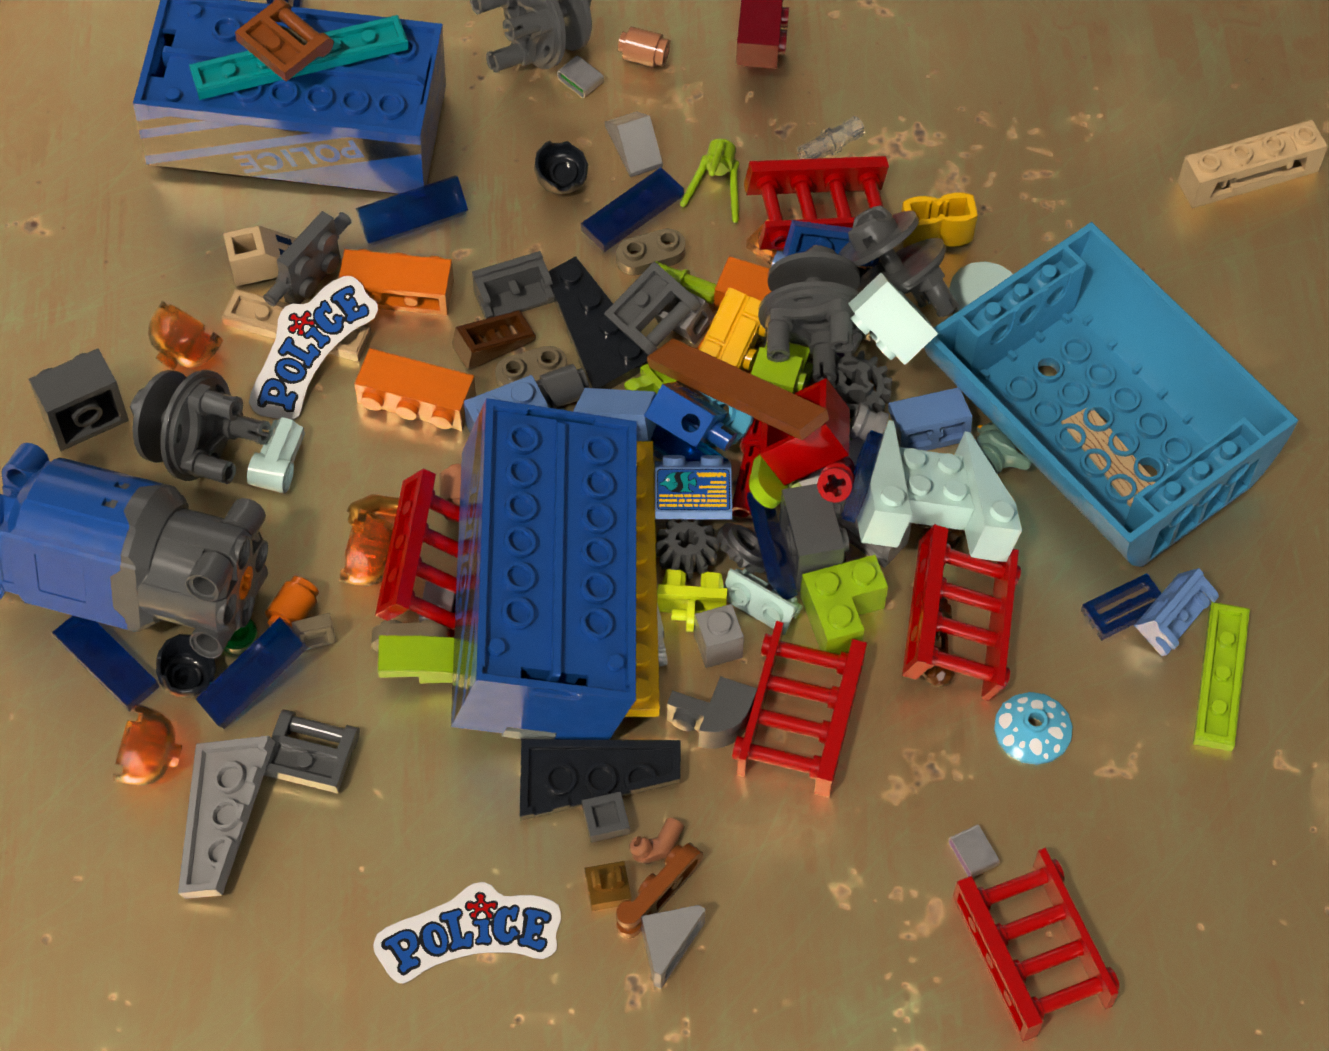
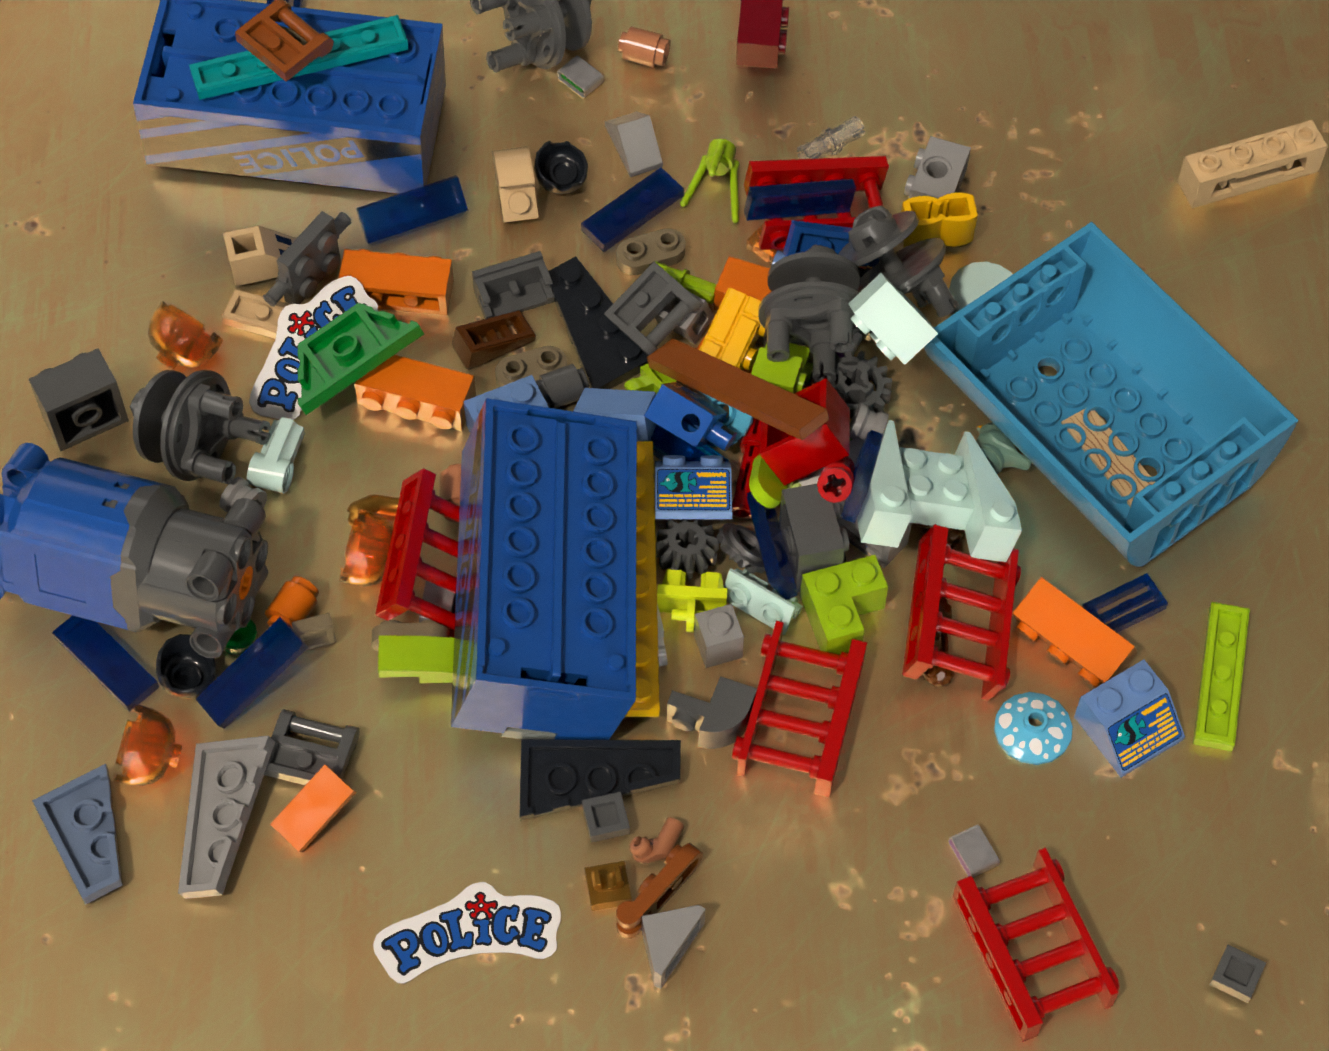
(84, 832): none -> sand blue wing
(239, 489): none -> light grey wheel
(313, 808): none -> orange tile
(348, 350): none -> green wing
(515, 184): none -> tan brick
(799, 199): none -> clear blue tile
(931, 419): medium blue hinge -> none
(939, 169): none -> light grey brick
(1073, 634): none -> orange brick
(1130, 718): none -> slope
(1176, 610): medium blue hinge -> none
(1237, 973): none -> dark grey plate

